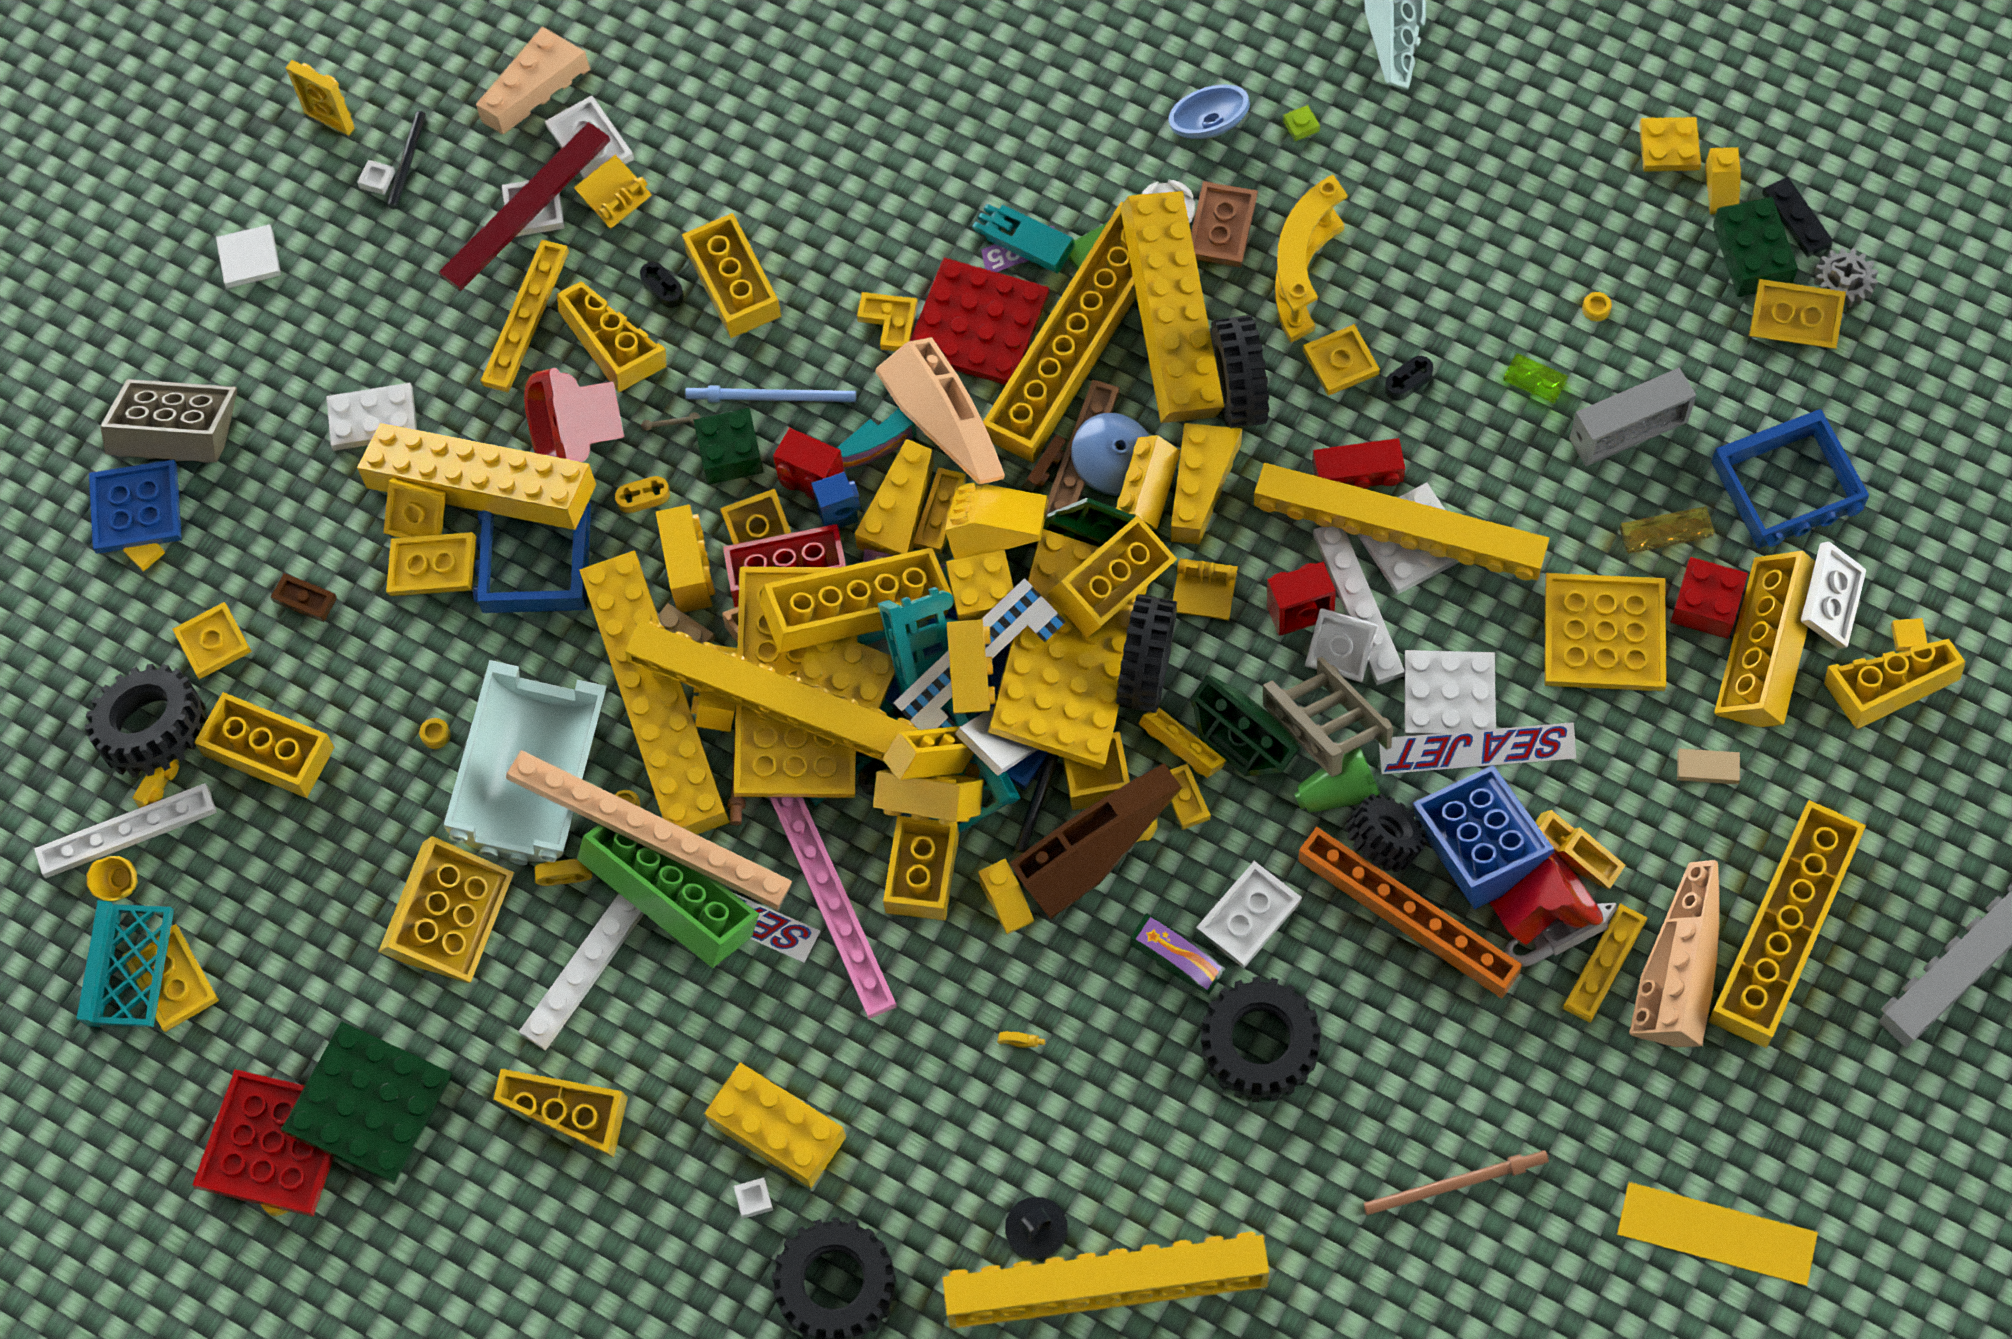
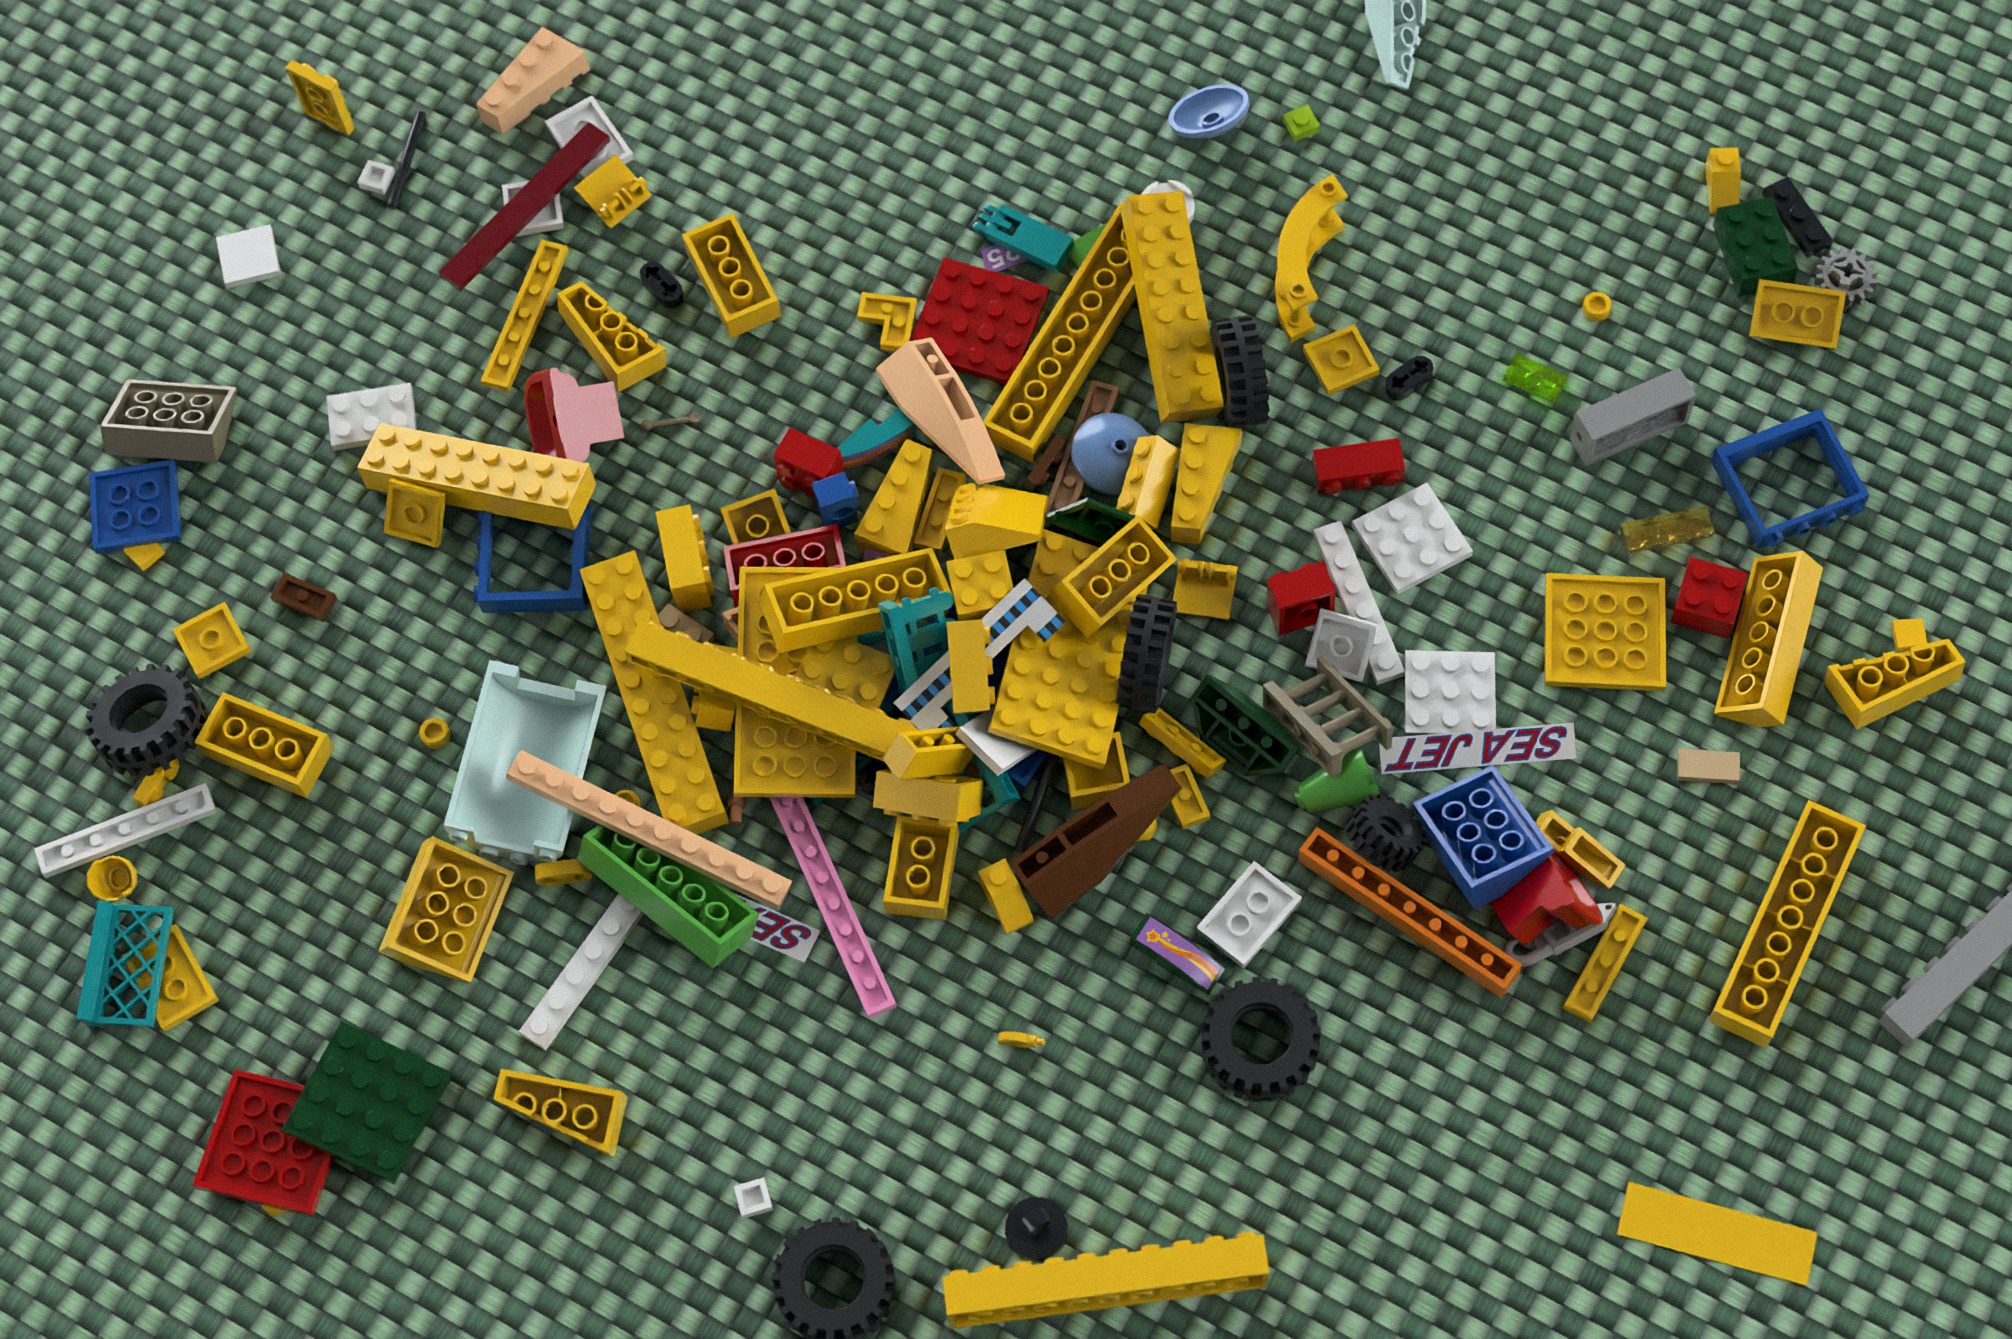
(431, 564): yellow plate -> none
(642, 494): yellow beam -> none
(715, 394): light blue bar -> none
(728, 446): dark green brick -> none
(775, 1125): yellow brick -> none
(1223, 223): nougat plate -> none
(1401, 522): yellow brick -> none
(1514, 1165): nougat bar -> none
(1670, 144): yellow plate -> none
(1682, 965): light nougat wedge -> none
(1833, 595): white plate -> none

